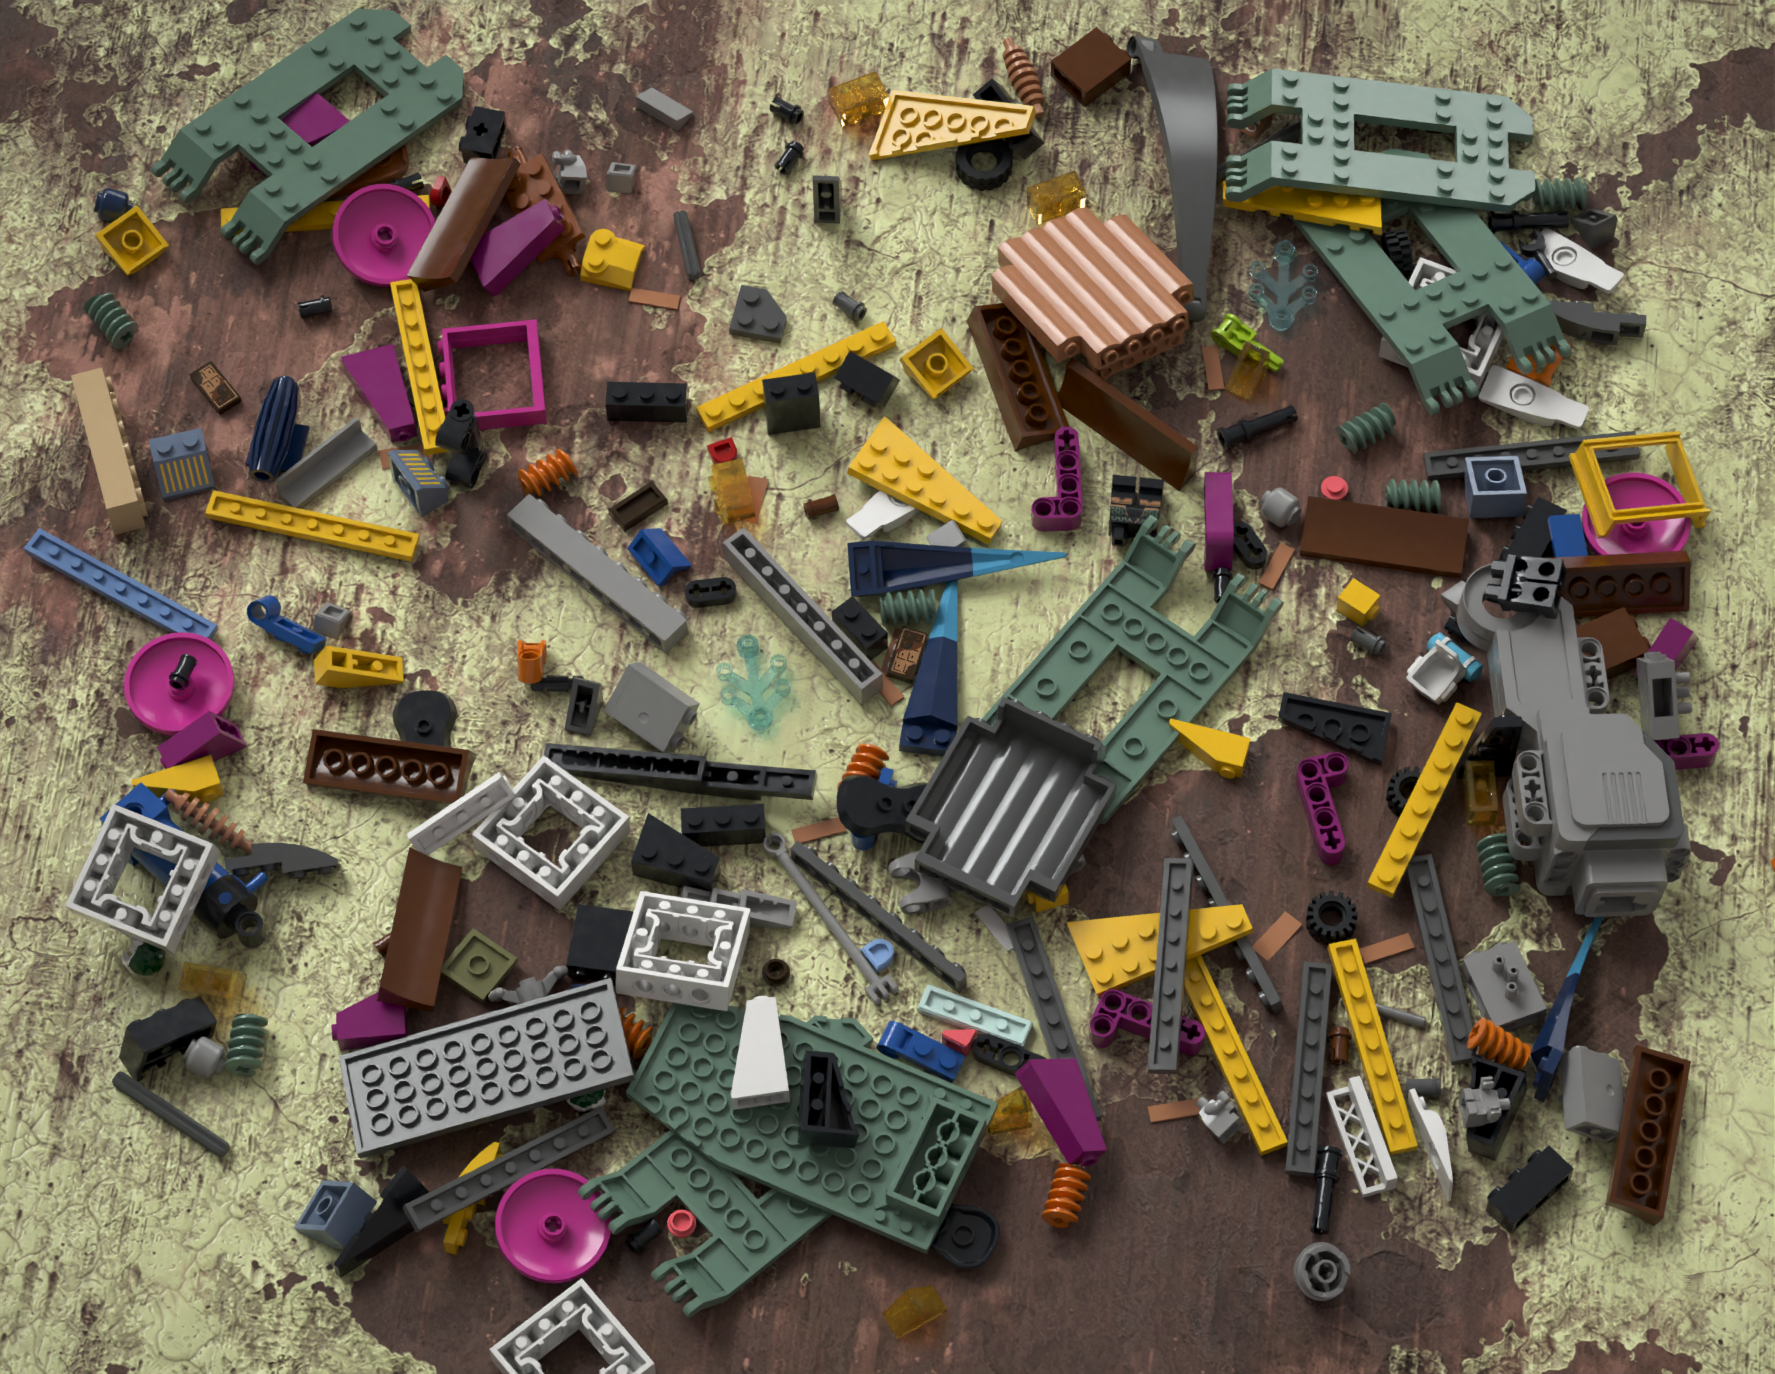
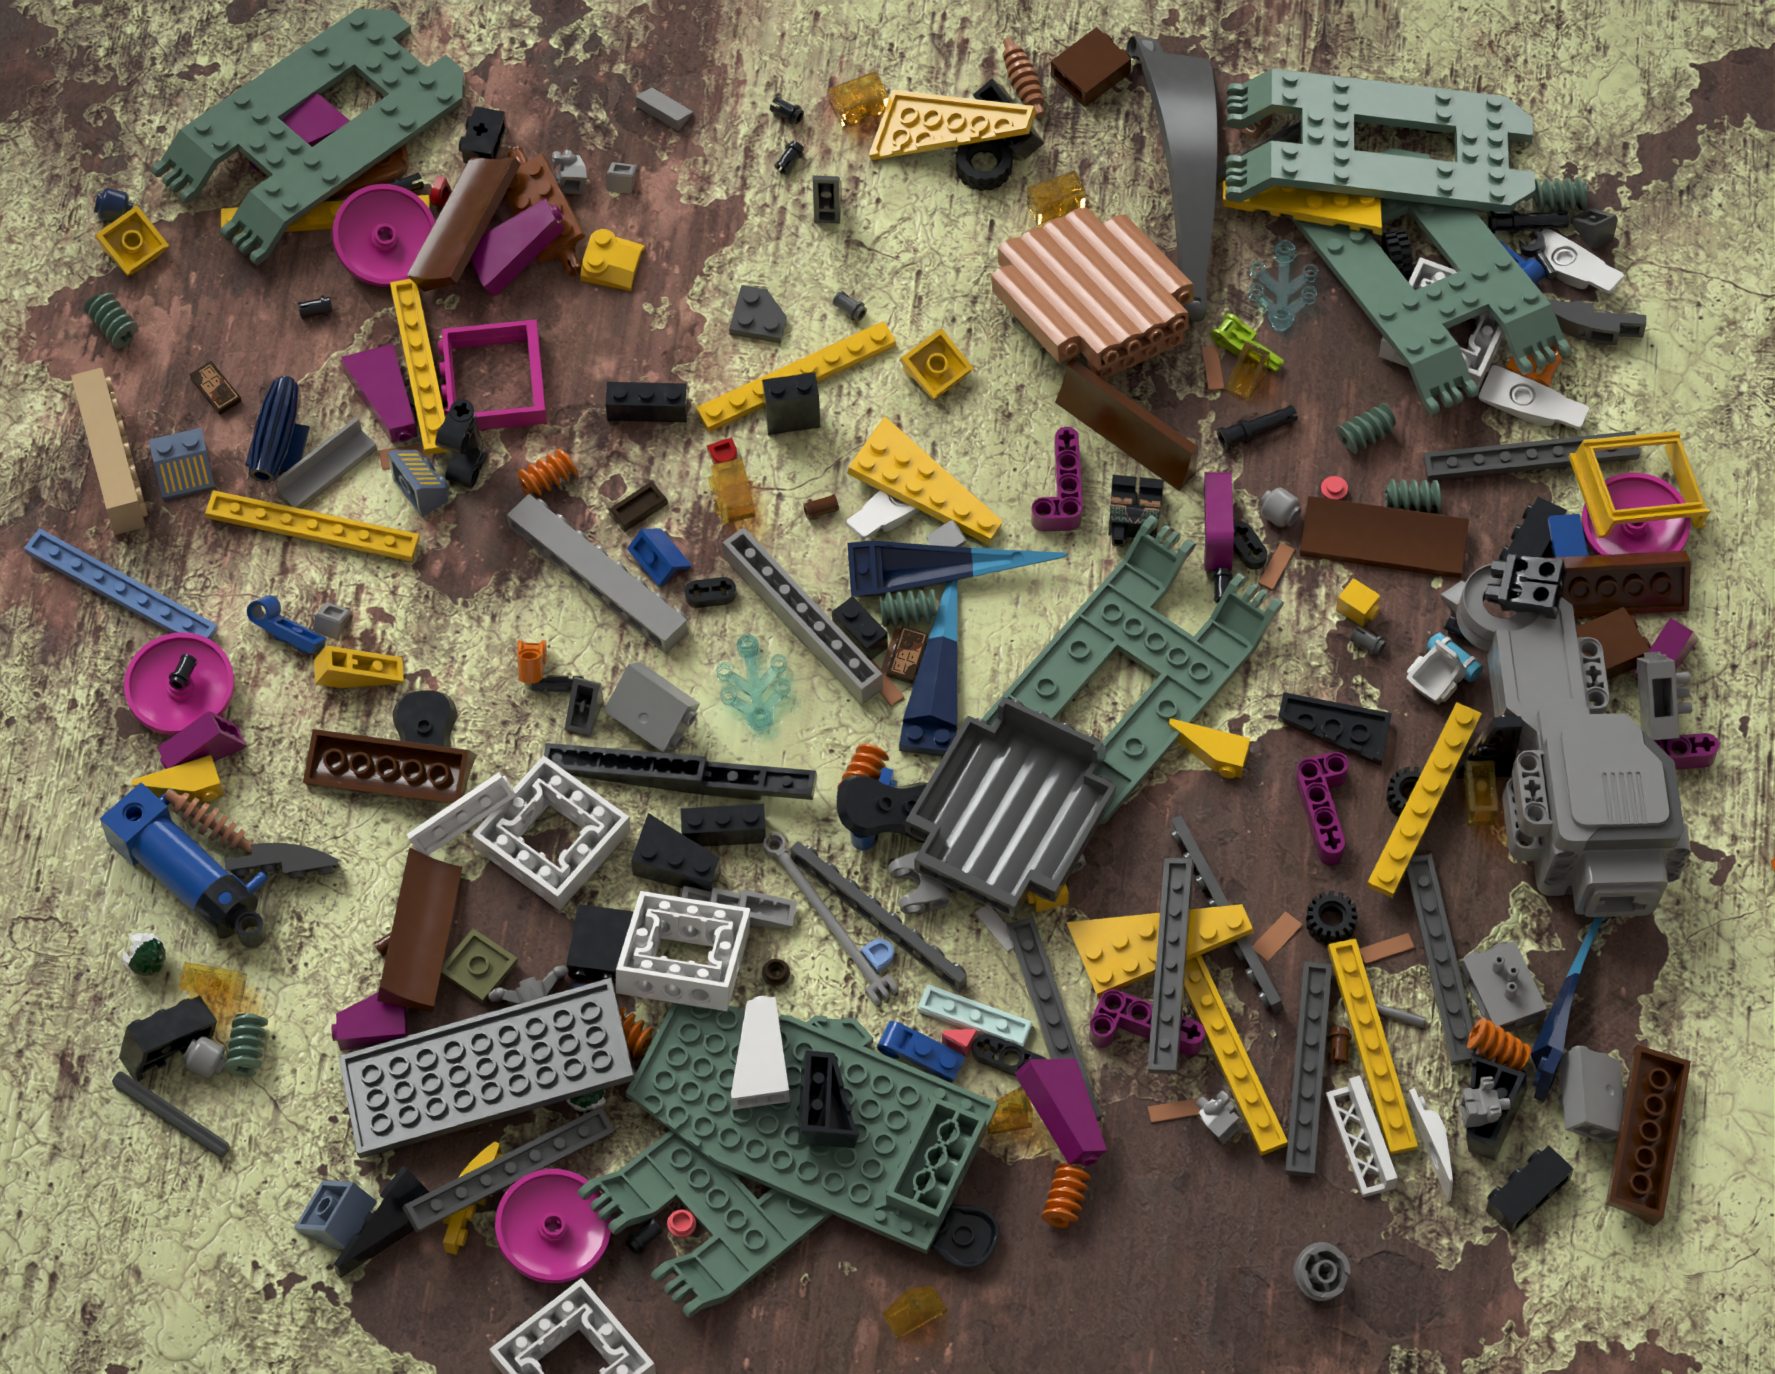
(107, 860): white brick -> none
(654, 299): nougat window -> none
(687, 245): dark grey axle -> none
(757, 489): nougat sticker -> none
(818, 830): nougat window -> none
(867, 379): black piece -> none
(1016, 375): reddish brown arch -> none
(1326, 1178): black pin -> none
(1424, 1087): dark grey pin -> none
(1494, 487): sand blue slope -> none
(1497, 866): sand green piece -> none

